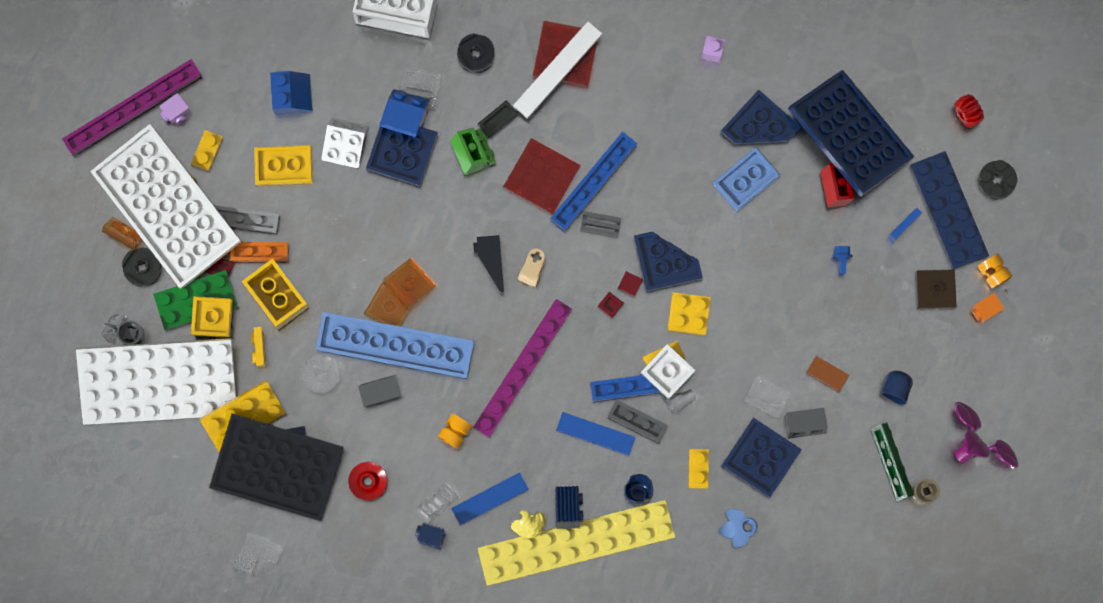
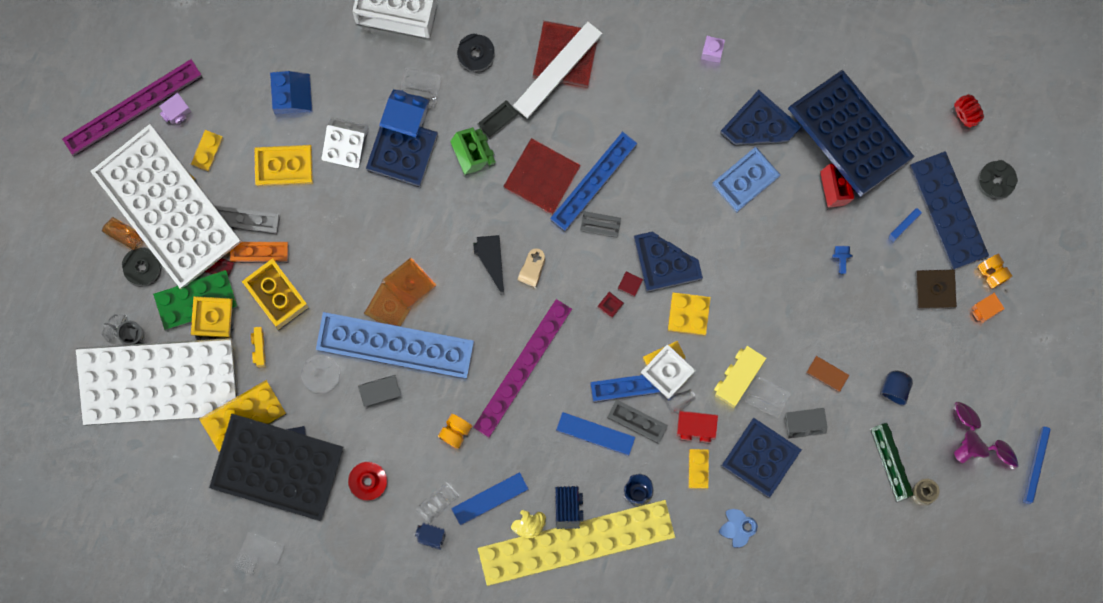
(697, 426): none -> red brick
(739, 376): none -> light yellow brick
(1037, 465): none -> blue tile

